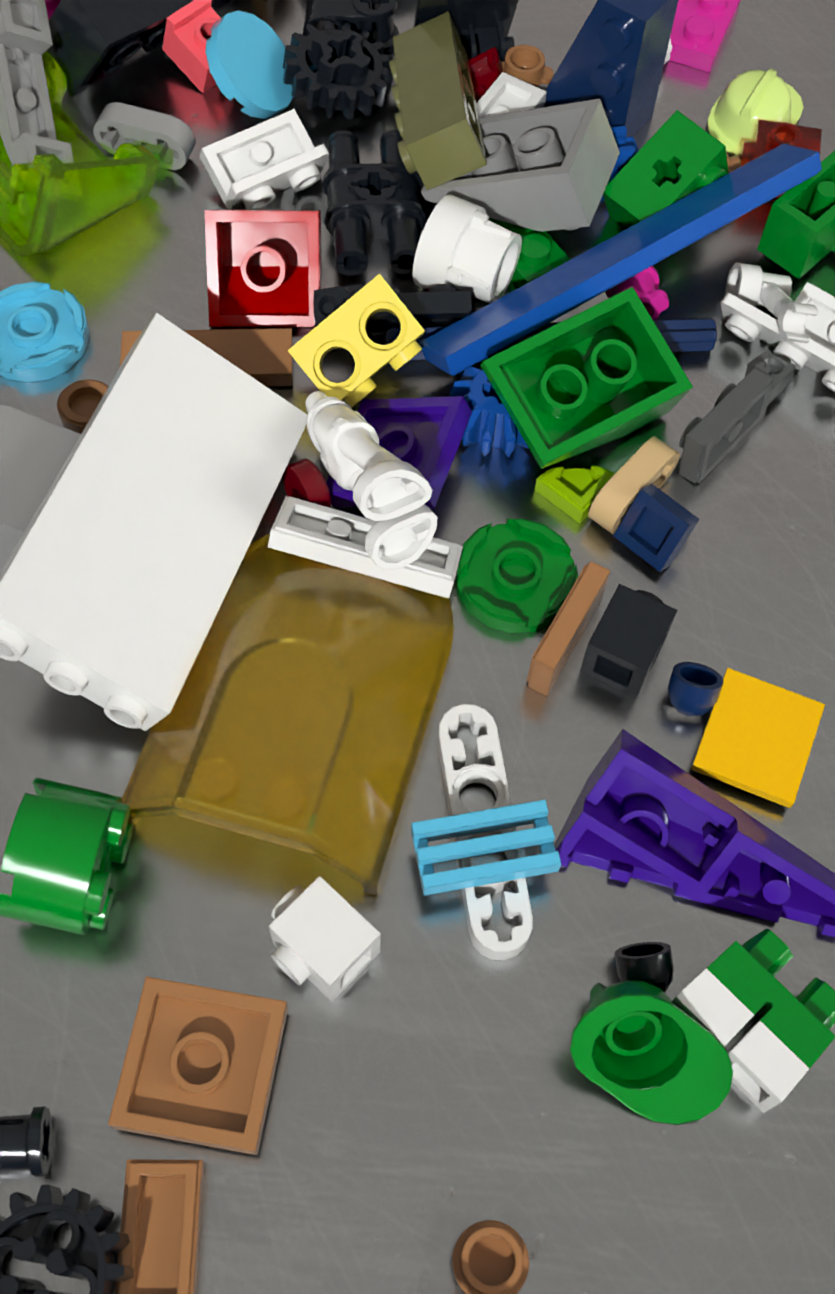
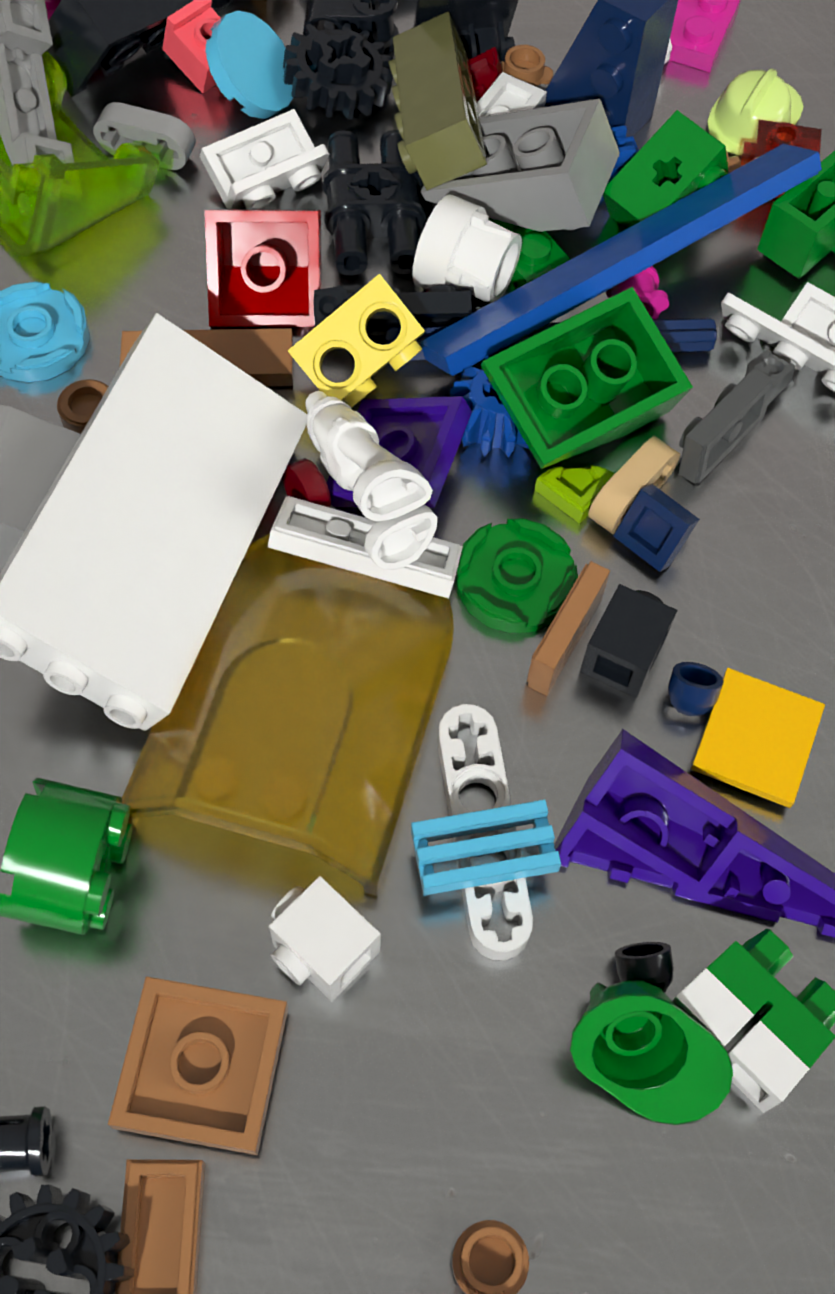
(774, 293): white brick -> none

